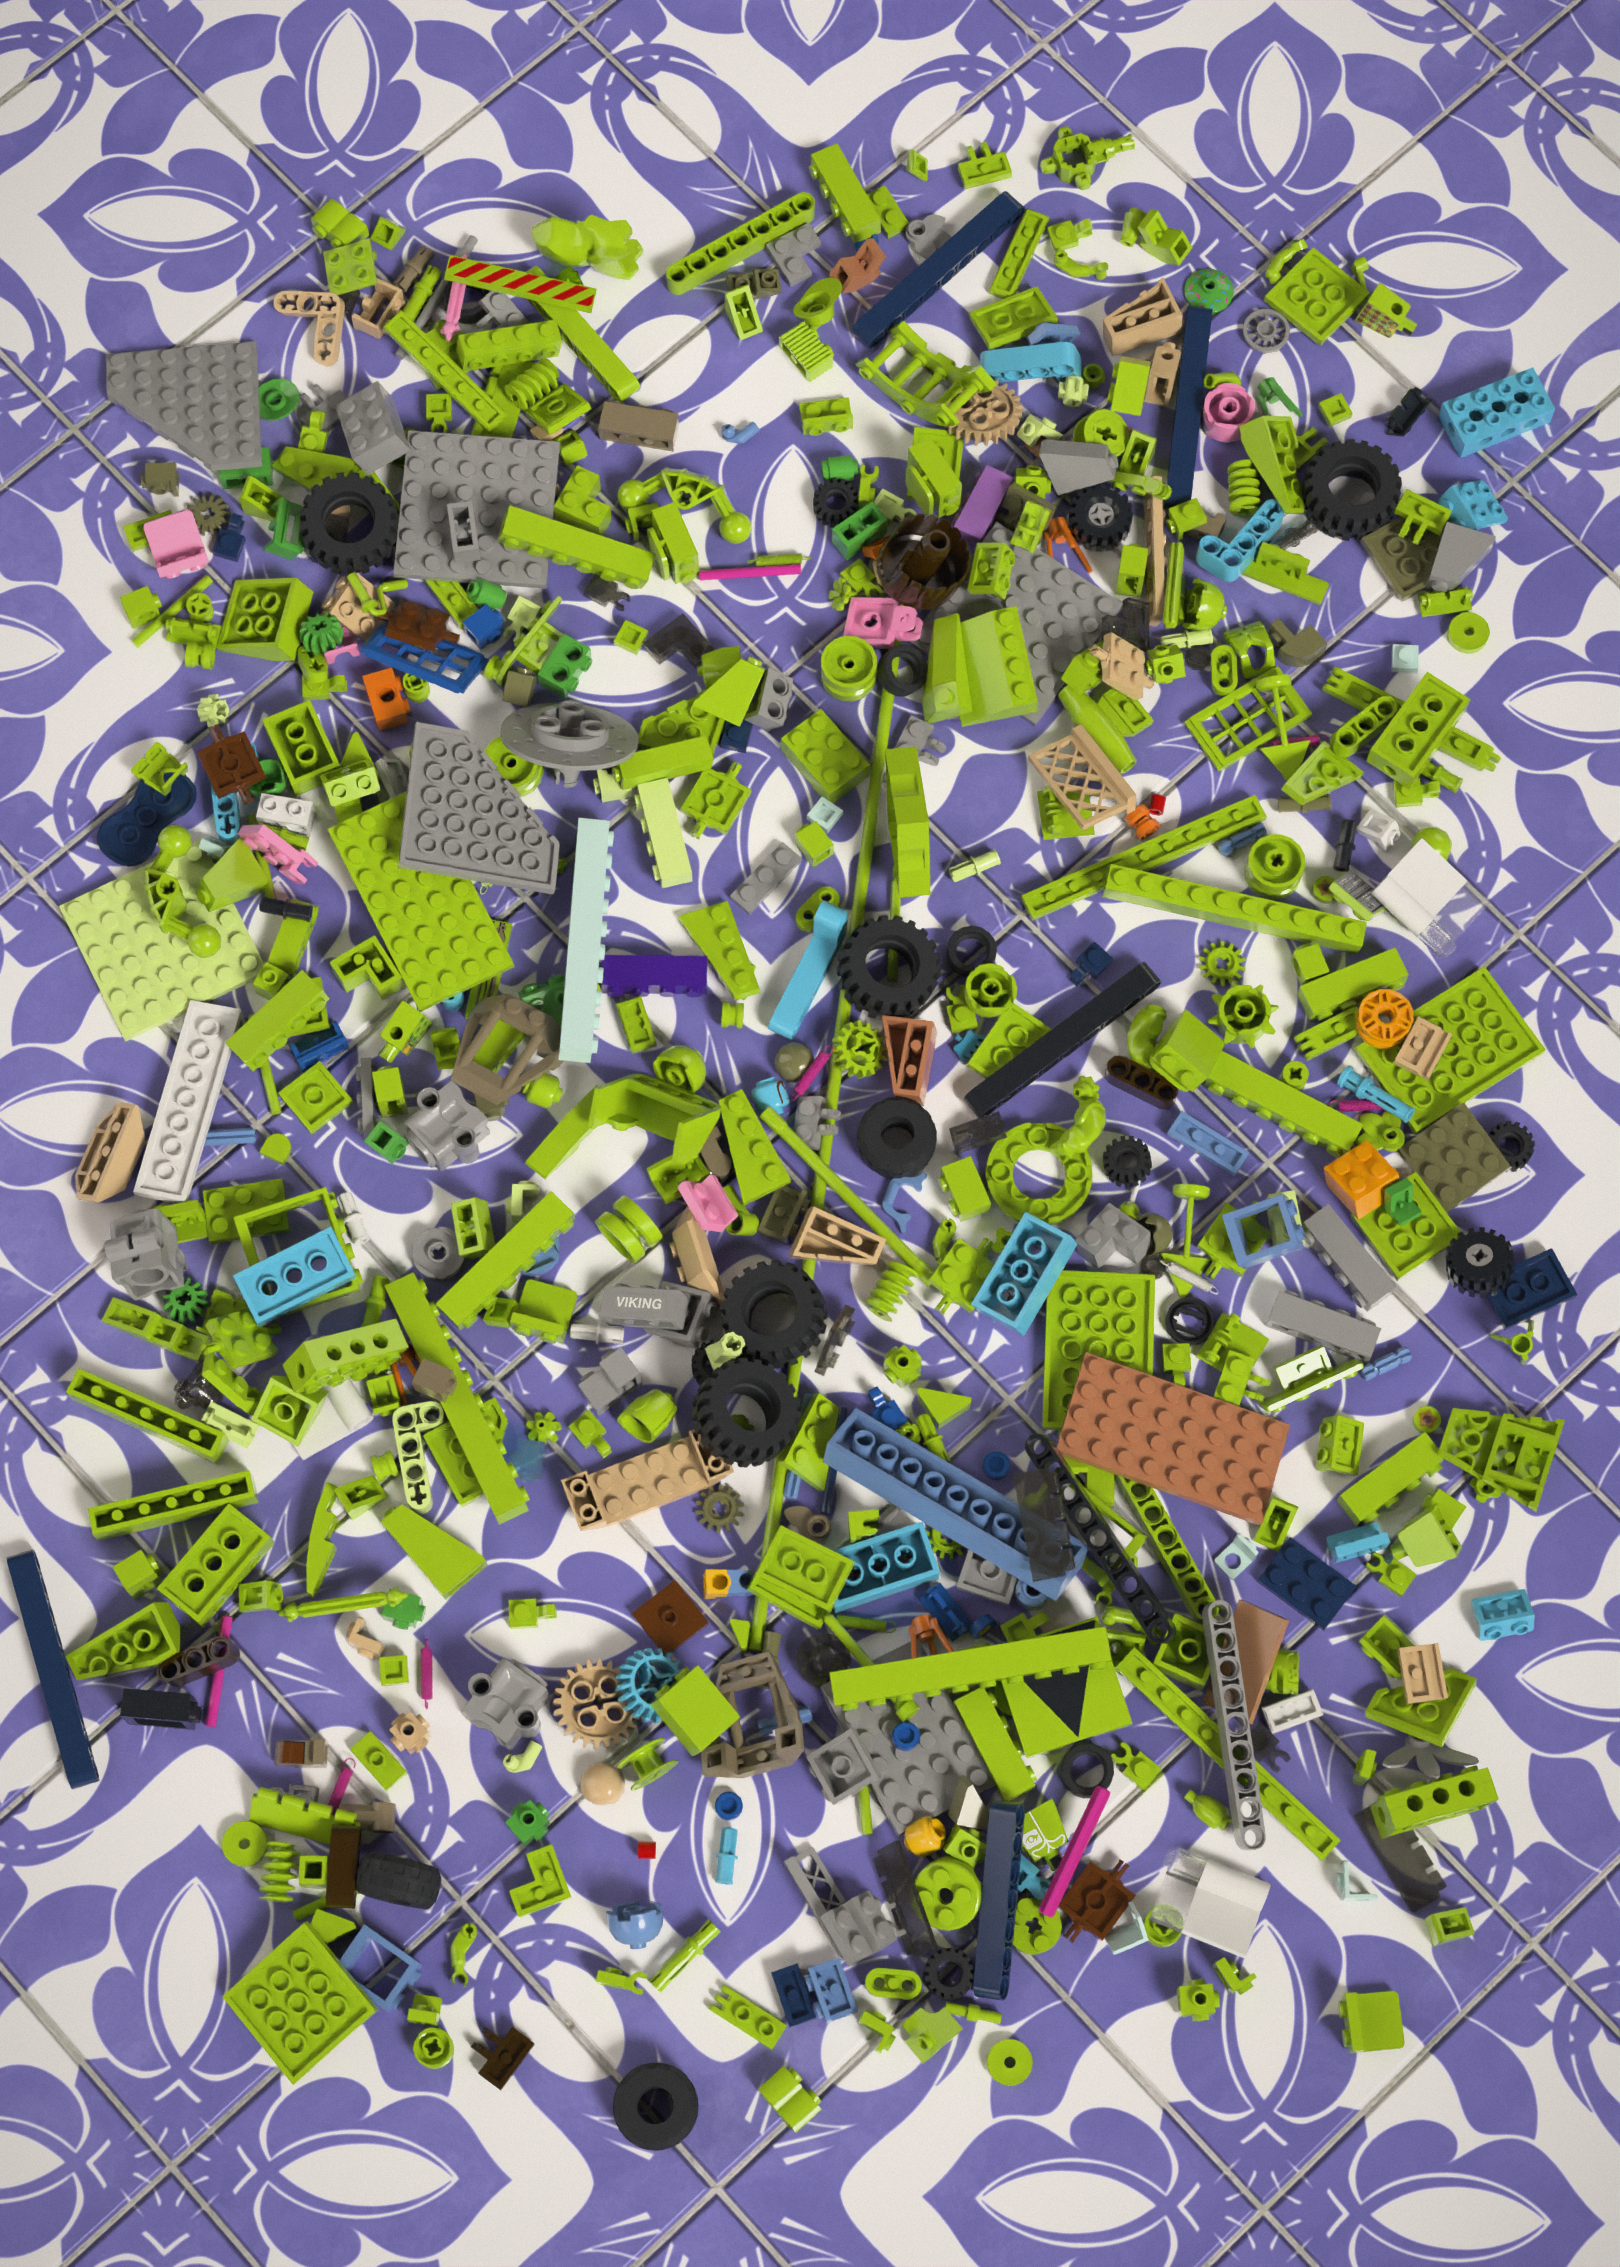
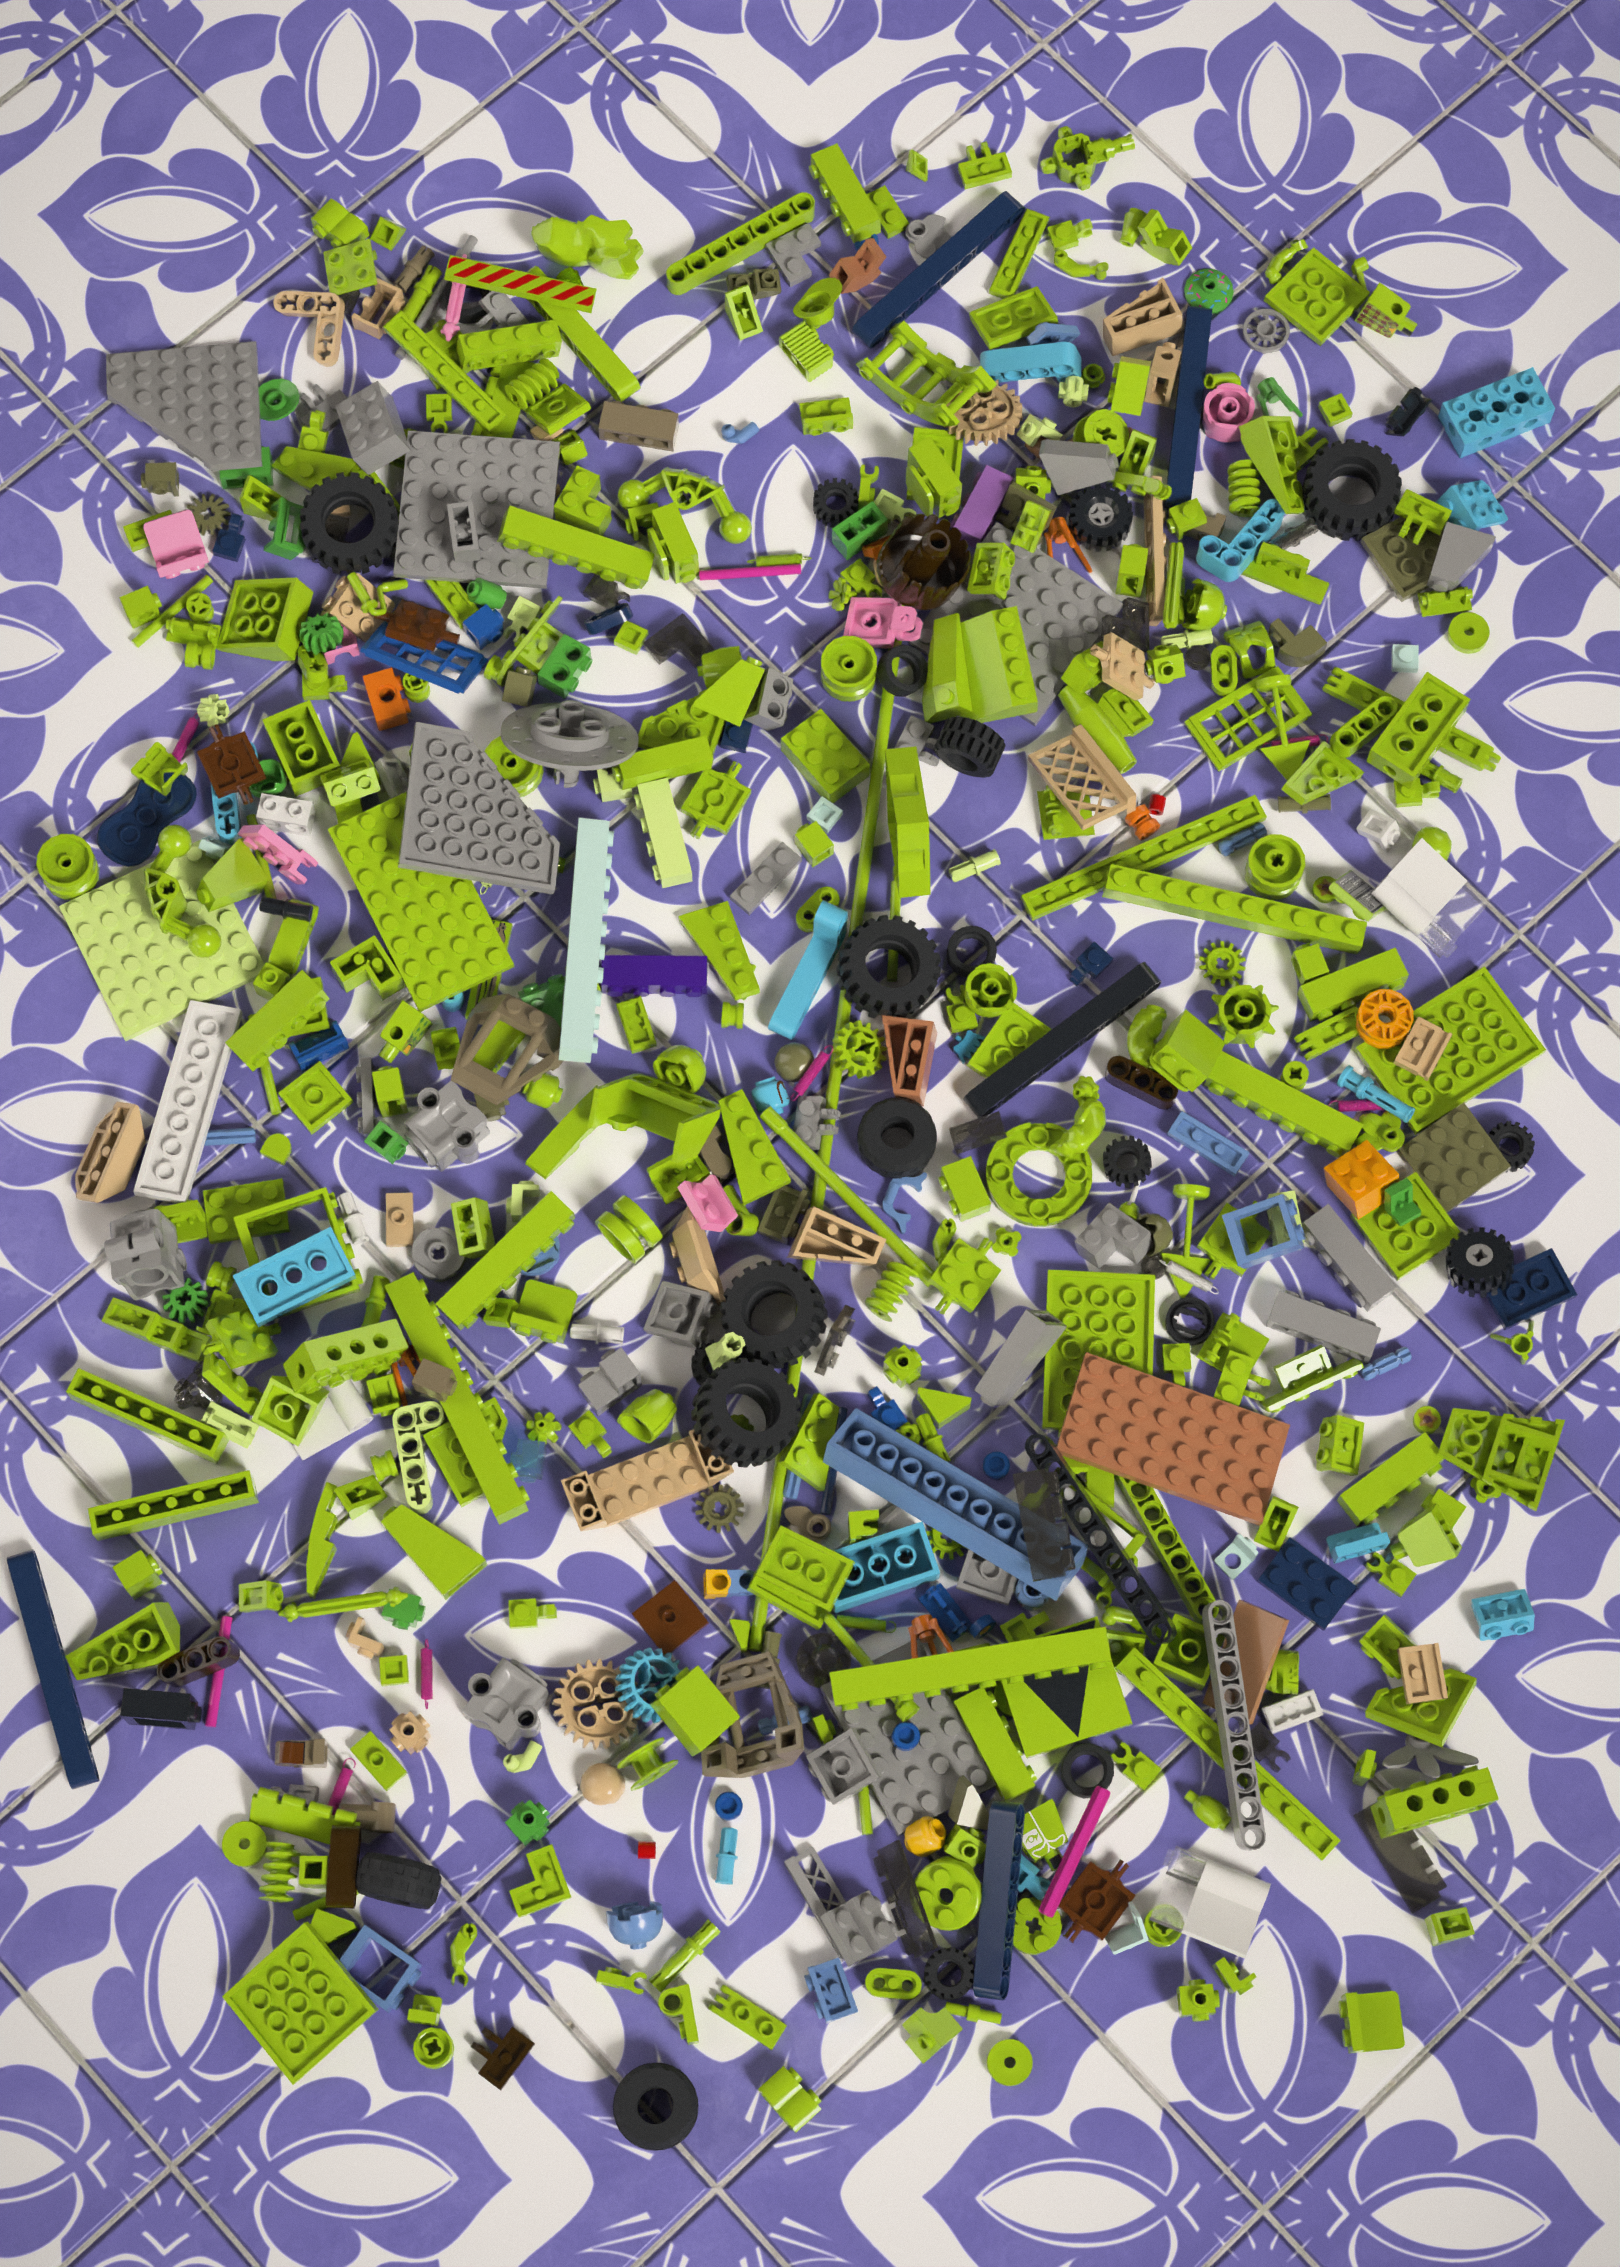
(67, 866): none -> lime wheel
(185, 738): none -> dark pink piece
(213, 1547): lime brick -> none
(221, 1276): none -> lime wheel
(295, 840): lime pin -> none
(399, 1220): none -> tan plate
(608, 618): none -> dark blue beam
(644, 1307): light grey brick -> none
(688, 2027): none -> lime plate
(793, 1995): dark blue plate -> none
(824, 1729): none -> lime plate
(839, 468): bright green brick -> none
(876, 2023): lime bracket -> none
(969, 747): none -> black tyre
(1017, 1258): medium azure brick -> none
(1019, 1356): none -> light grey slope
(1342, 1883): light aqua bracket -> none
(1345, 845): black axle -> none

